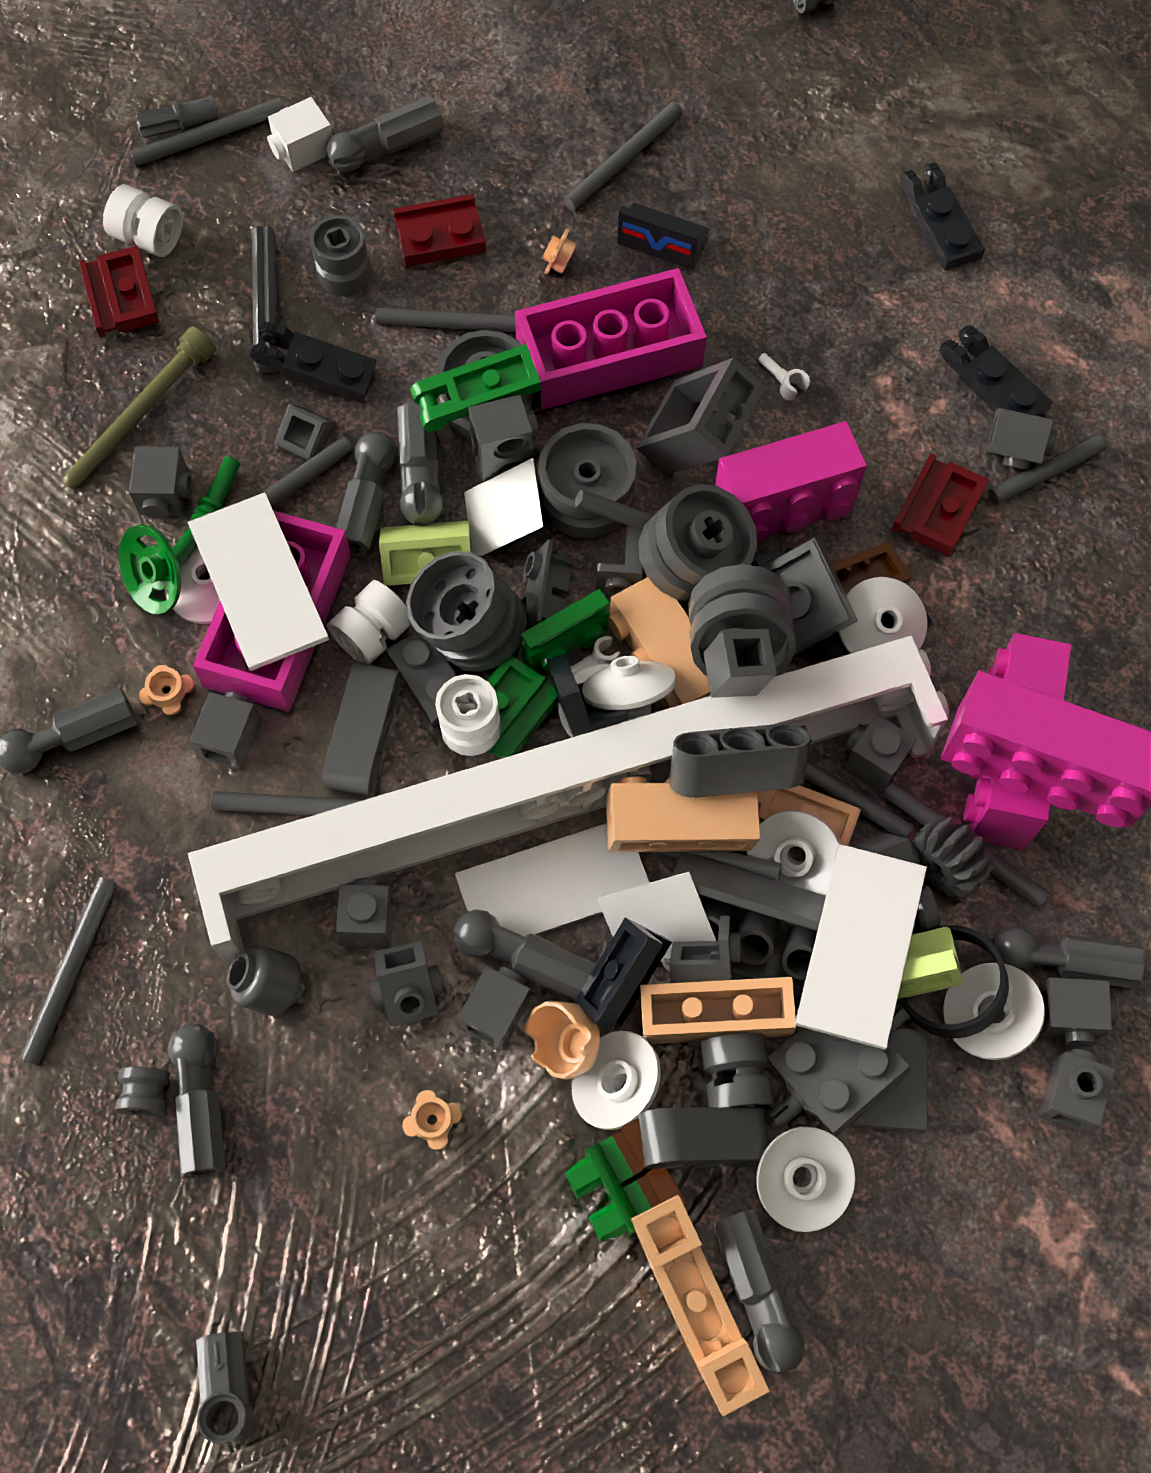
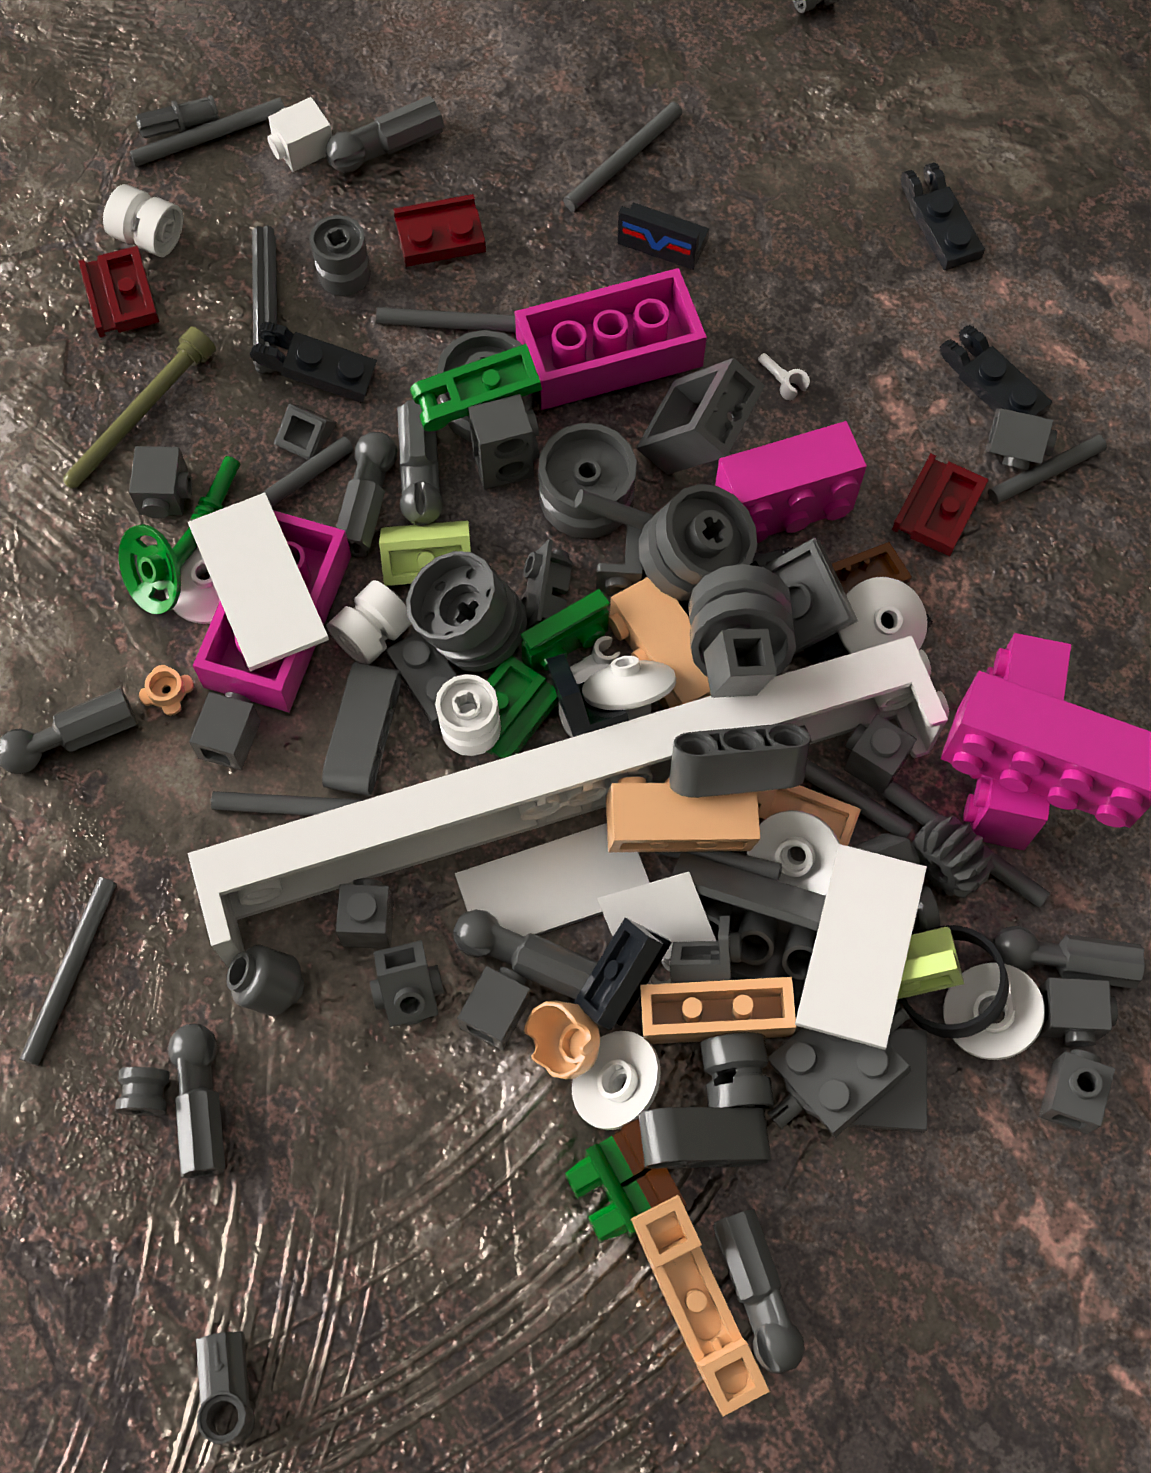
(429, 1105): light nougat plate -> none
(503, 508): white sticker -> none
(558, 252): light nougat plate -> none
(827, 1181): white dish -> none

